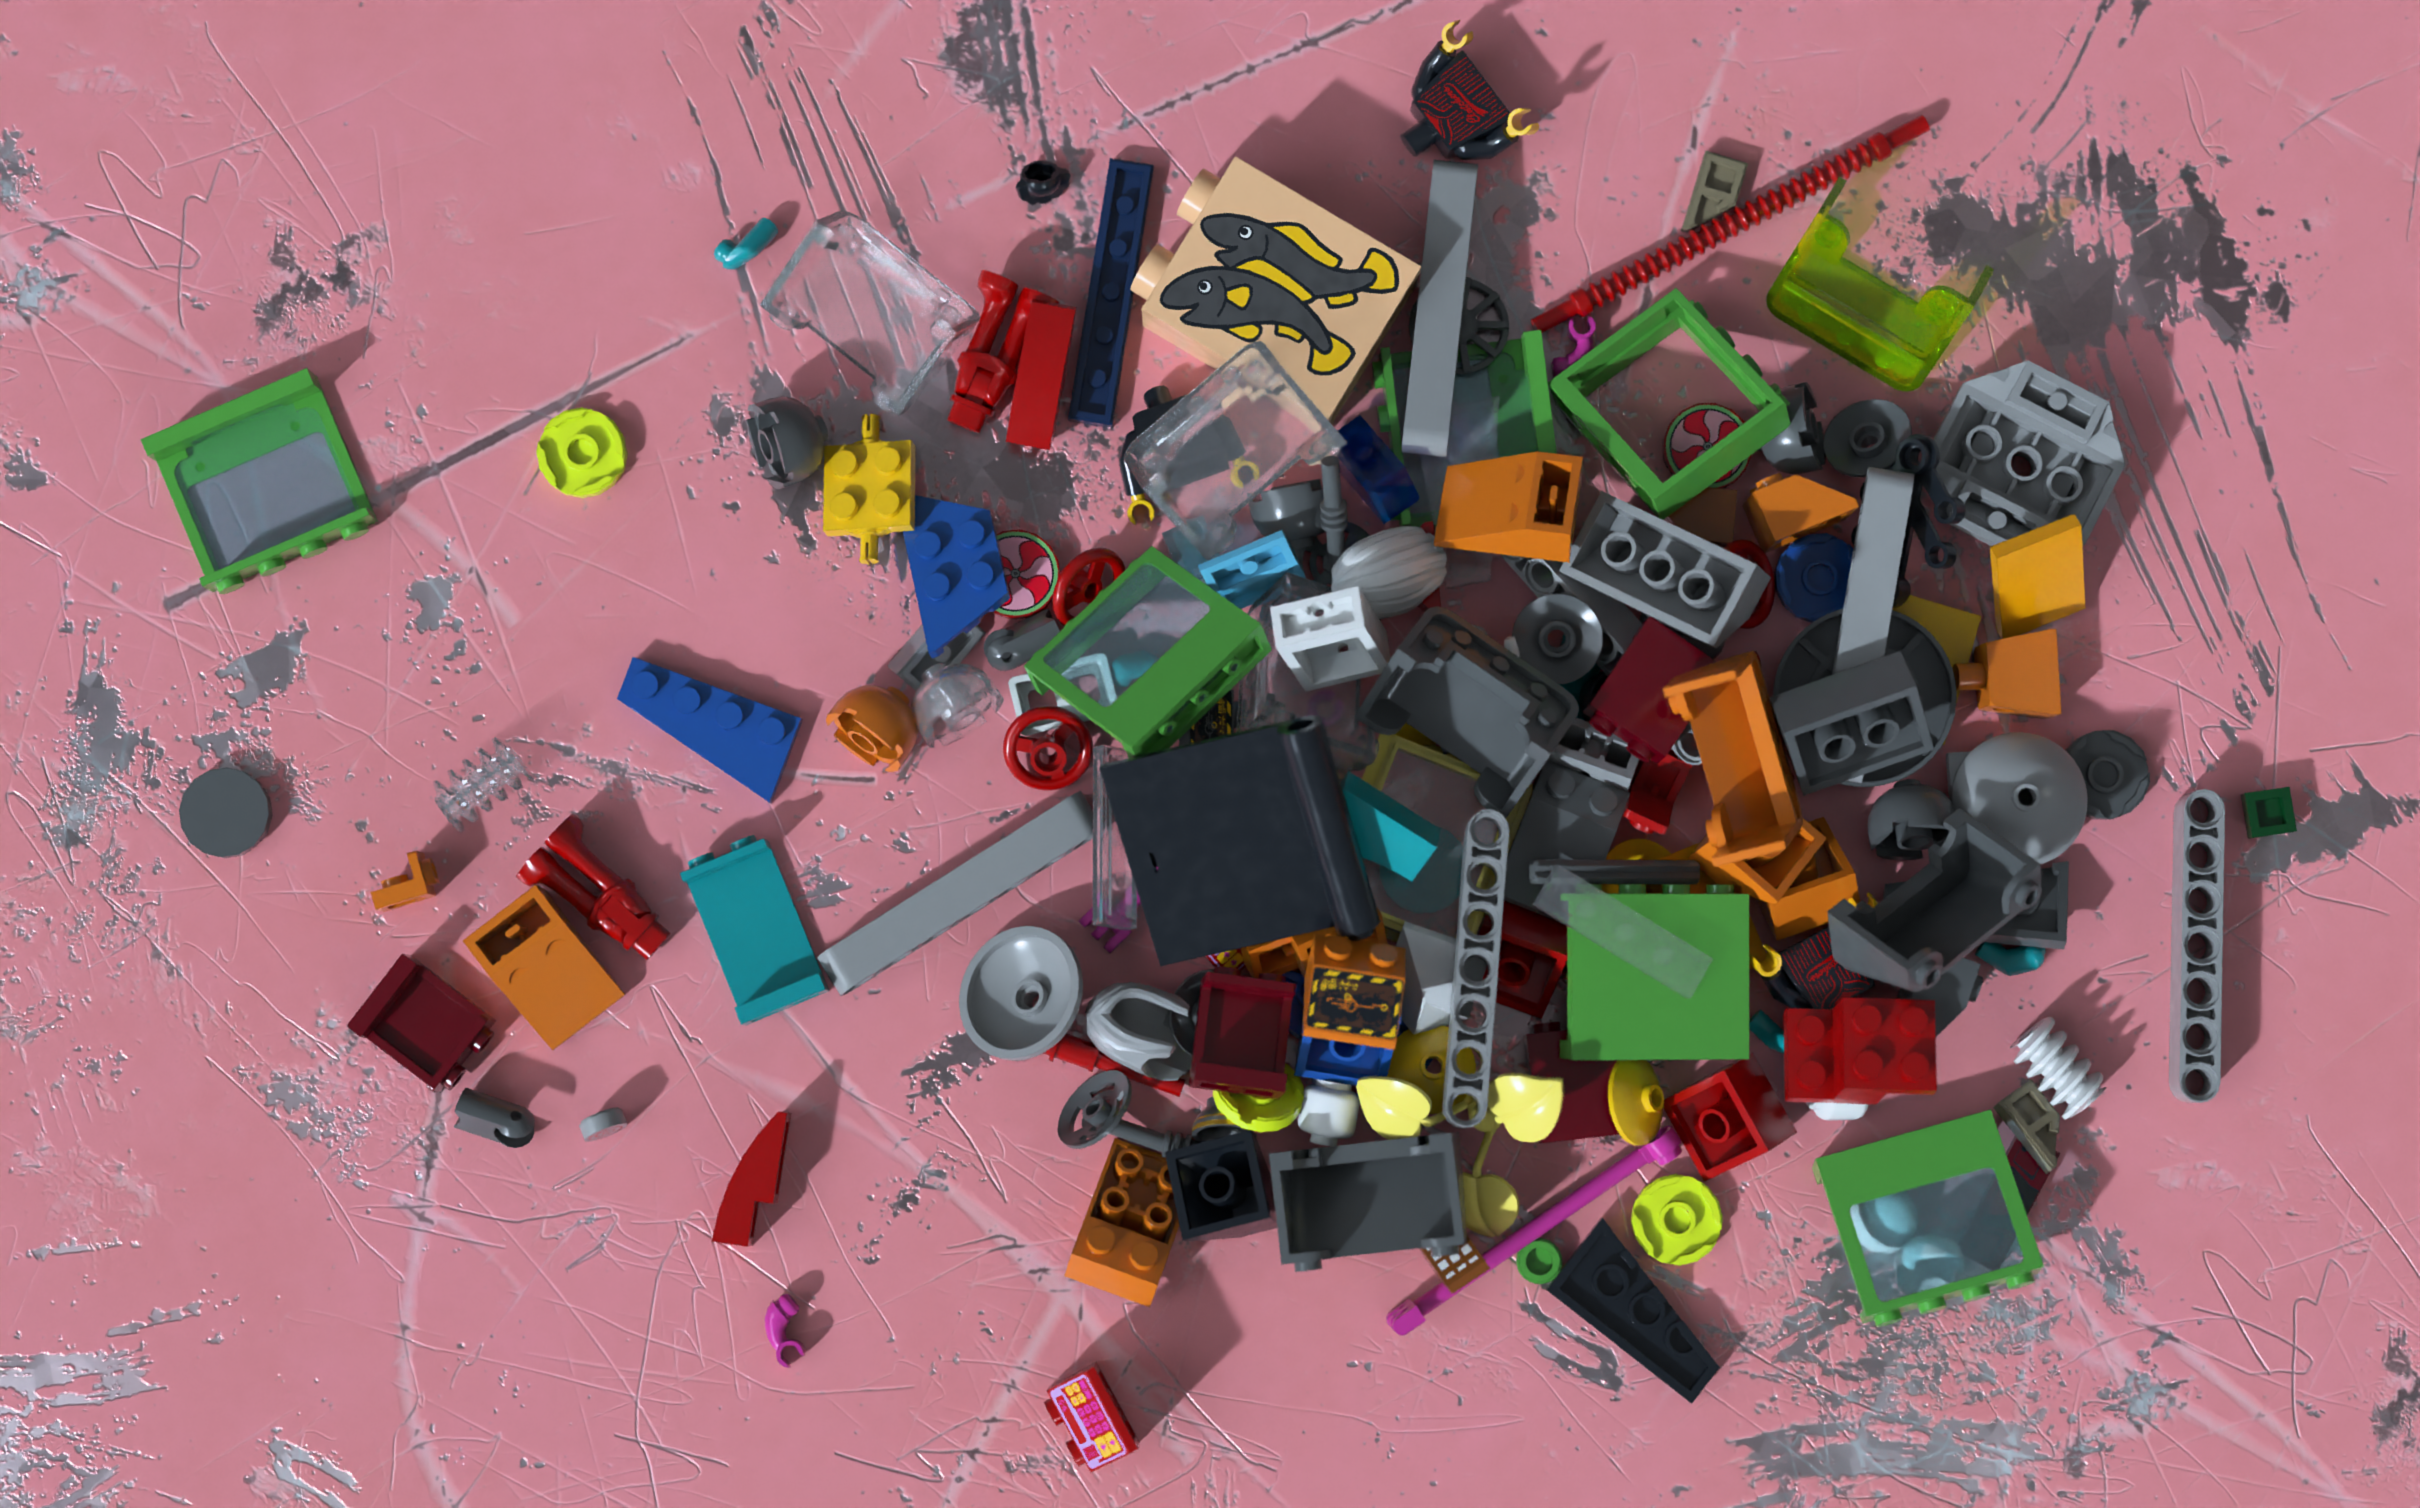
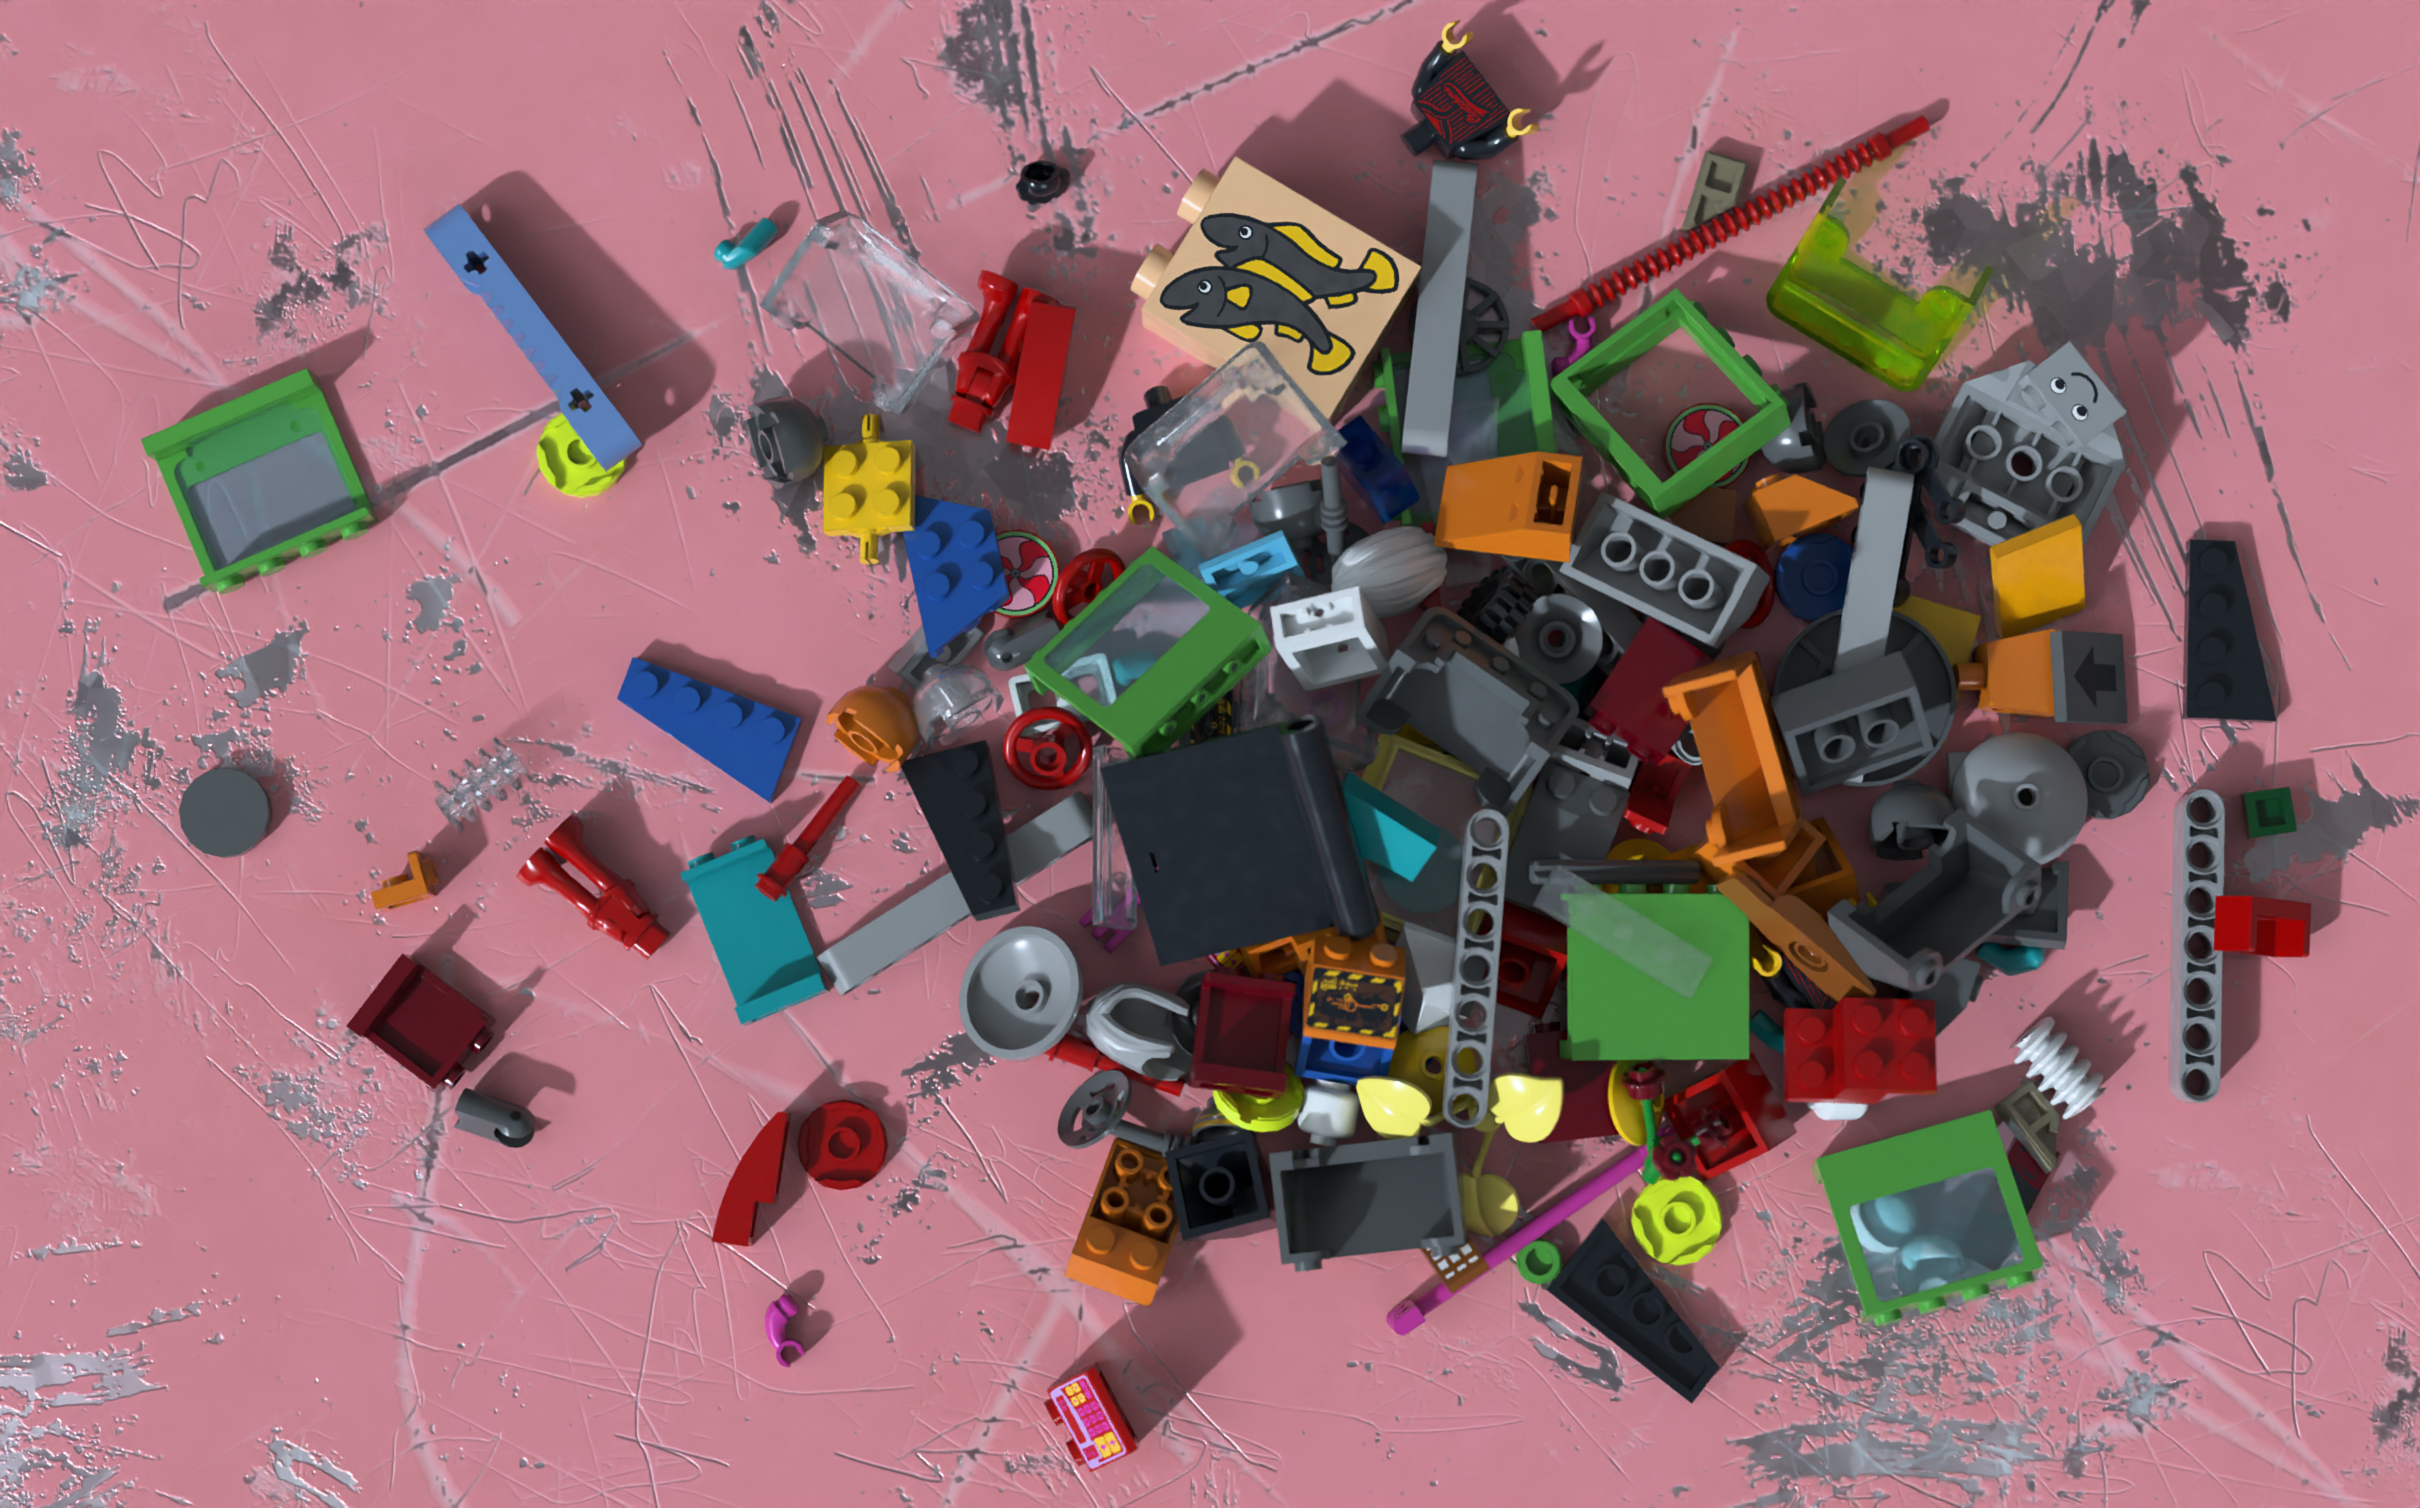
(463, 249): none -> medium blue gear
(544, 966): orange slope -> none
(602, 1124): light grey tile -> none
(794, 856): none -> red pin
(843, 1144): none -> red tile
(966, 818): none -> black wing
(1110, 293): dark blue tile -> none
(1499, 604): none -> black tyre
(1671, 1155): none -> dark red plant
(1800, 936): none -> dark orange piece
(2070, 398): none -> light grey brick
(2088, 678): none -> dark grey tile
(2221, 648): none -> black wing
(2262, 926): none -> red panel

